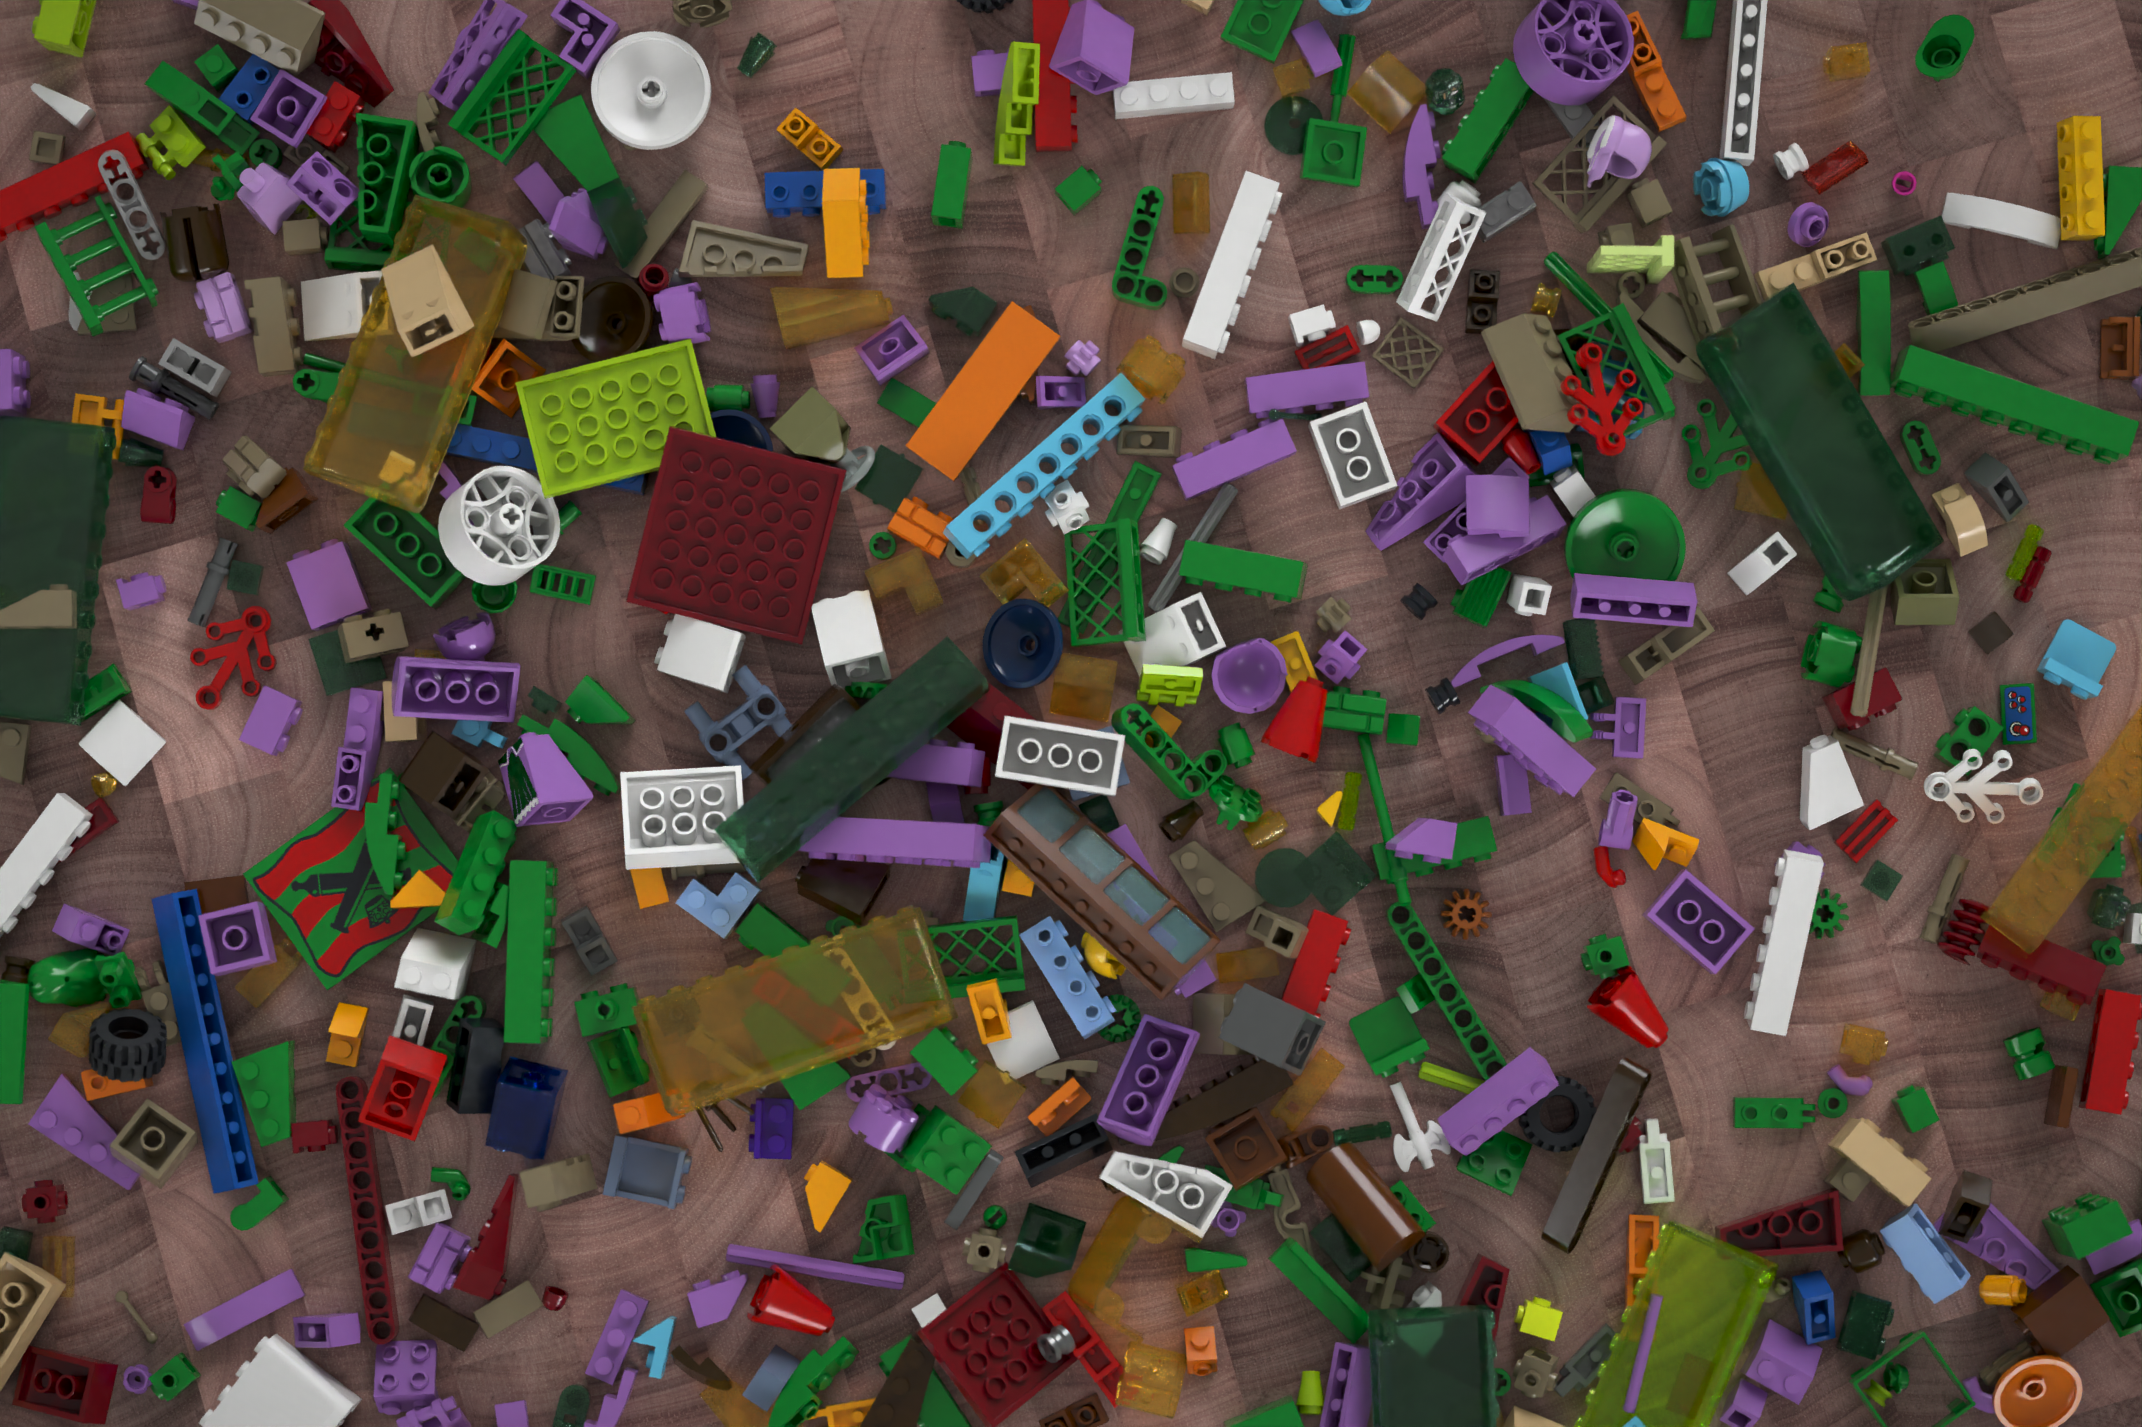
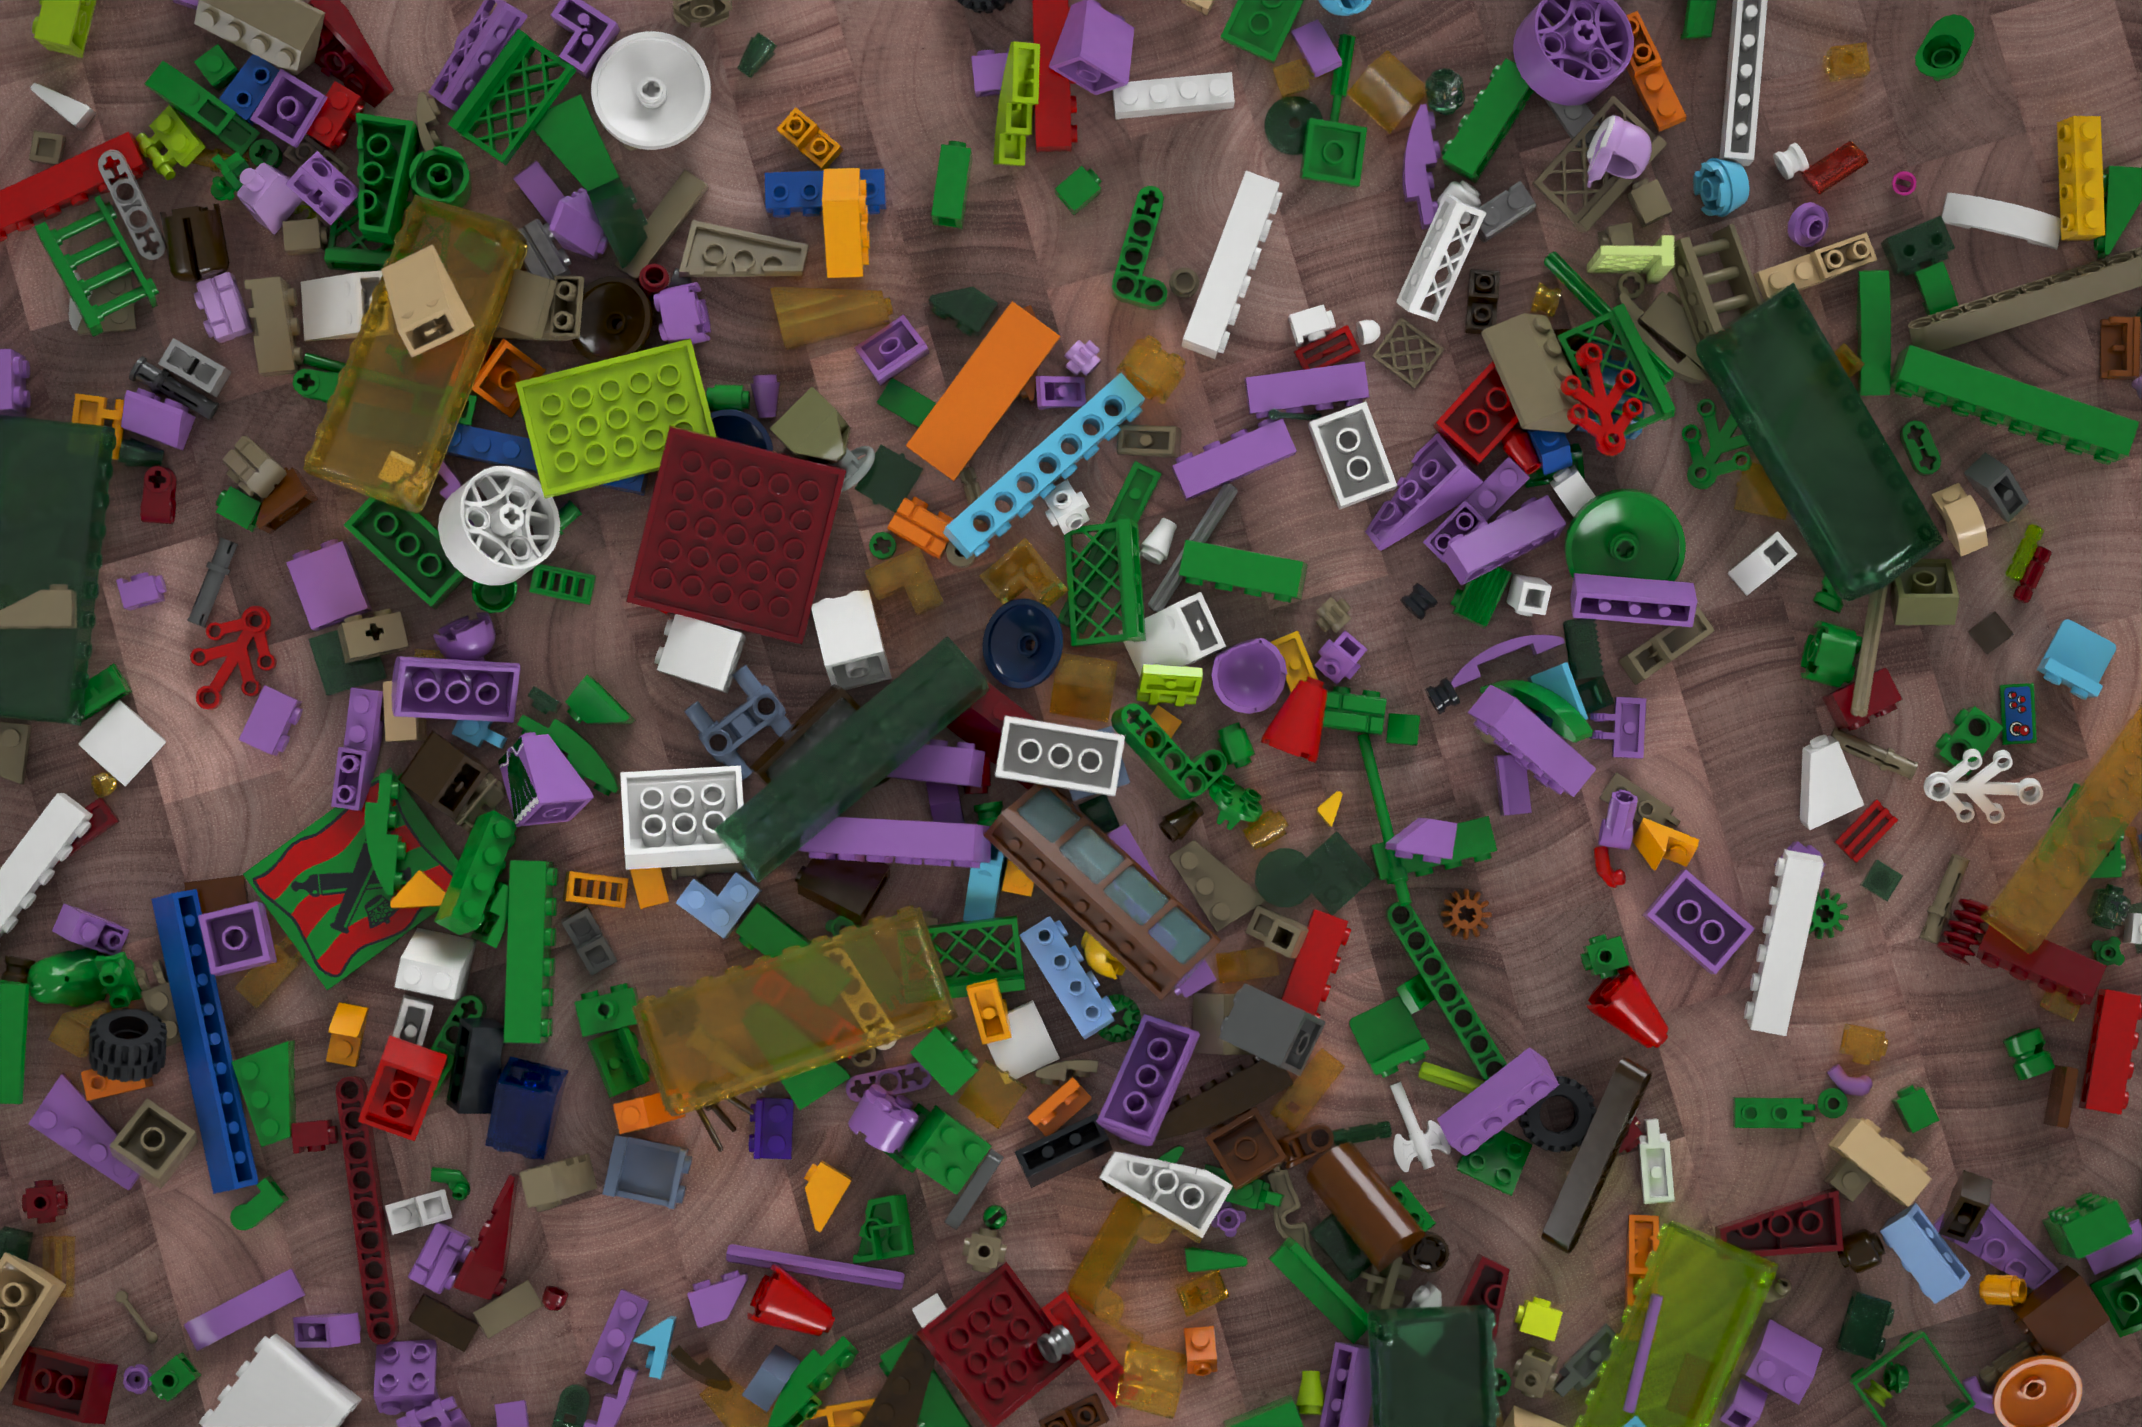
(245, 577): clear green plate -> none
(568, 895): none -> light orange slope
(864, 689): green gear -> none
(1046, 1242): clear green slope -> none
(1191, 203): clear yellow slope -> none
(1349, 801): clear neon green axle -> none
(1374, 272): green beam -> none
(1497, 505): medium lavender slope -> none
(1814, 1306): blue slope -> none

